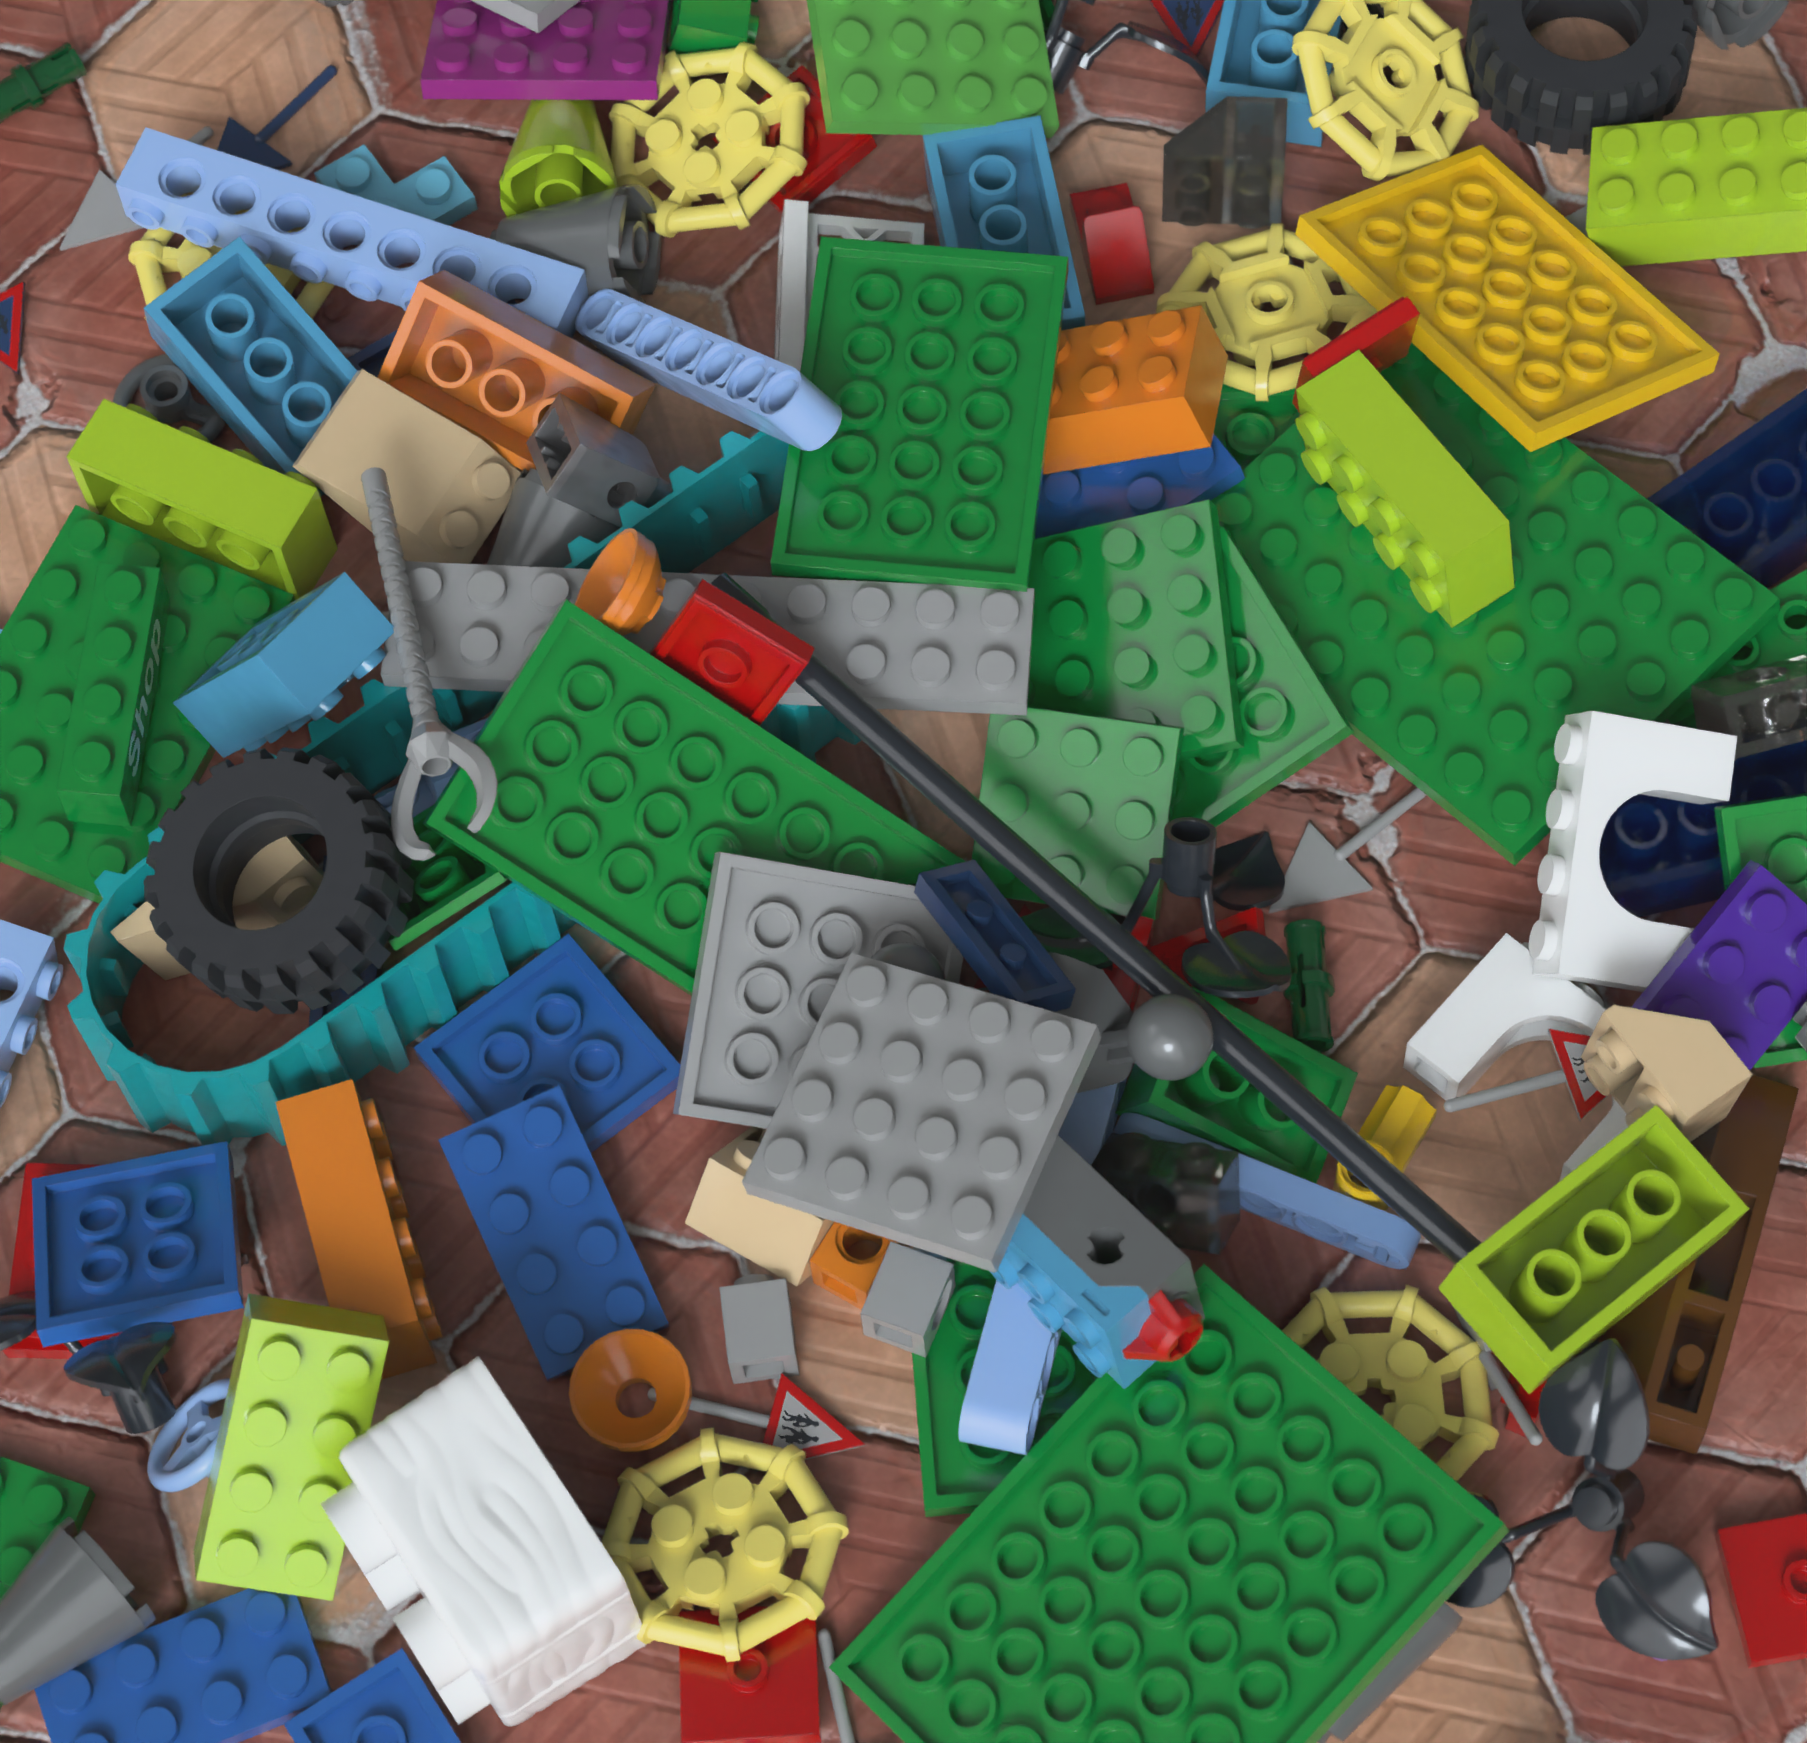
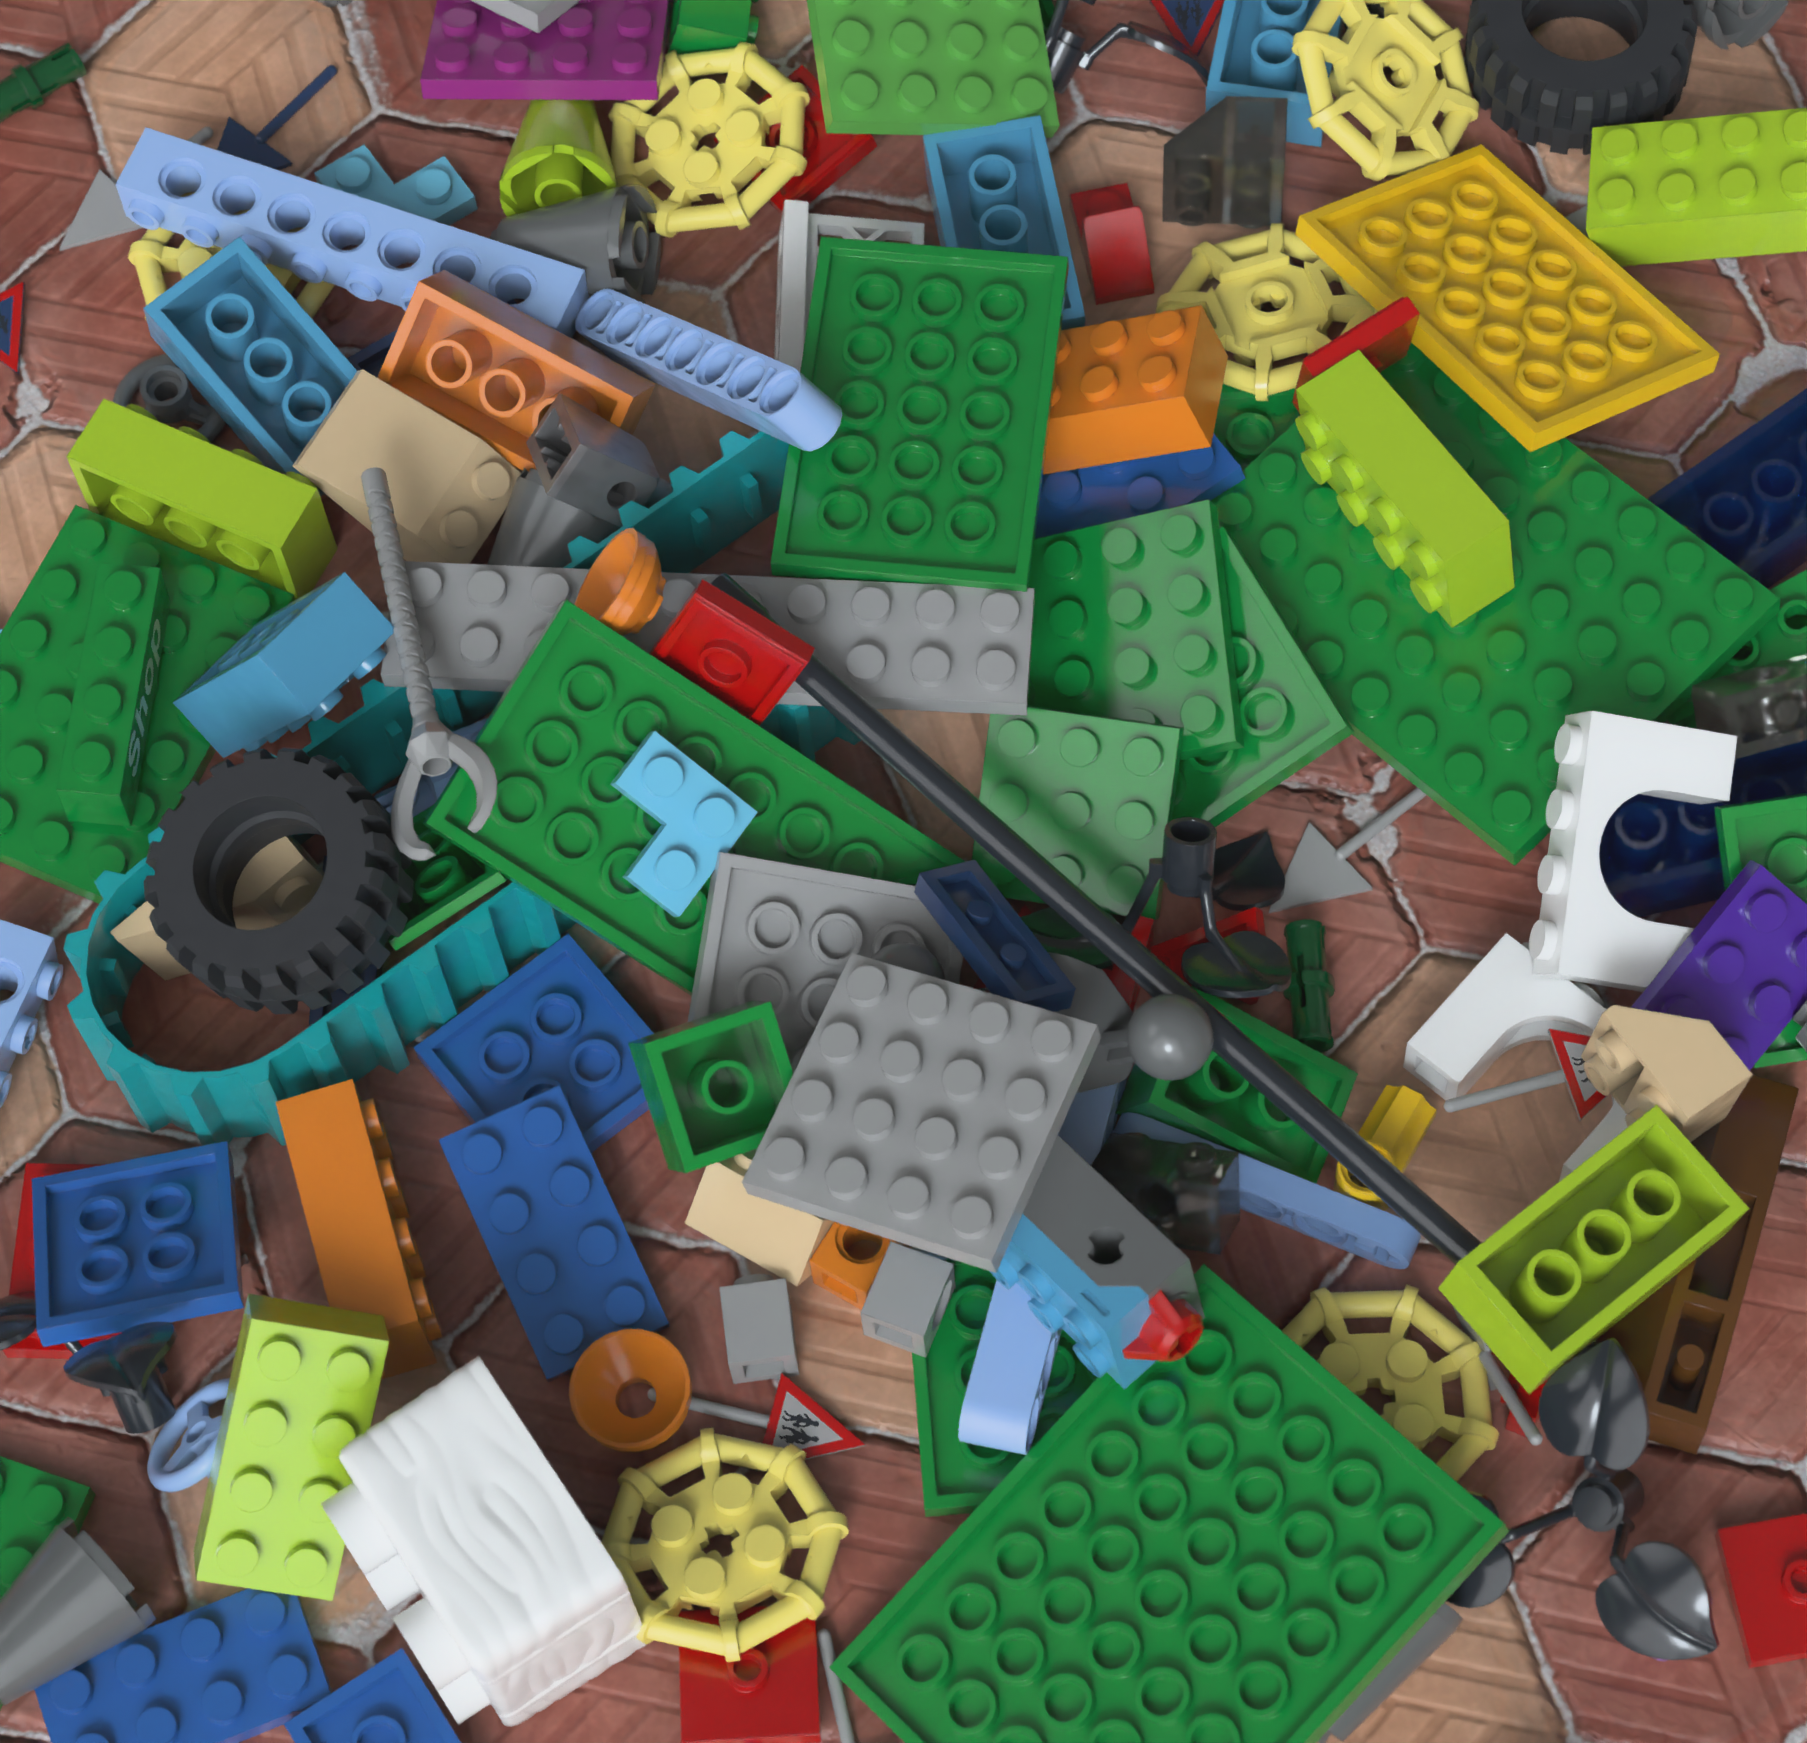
(696, 820): none -> medium azure plate
(713, 1083): none -> green brick

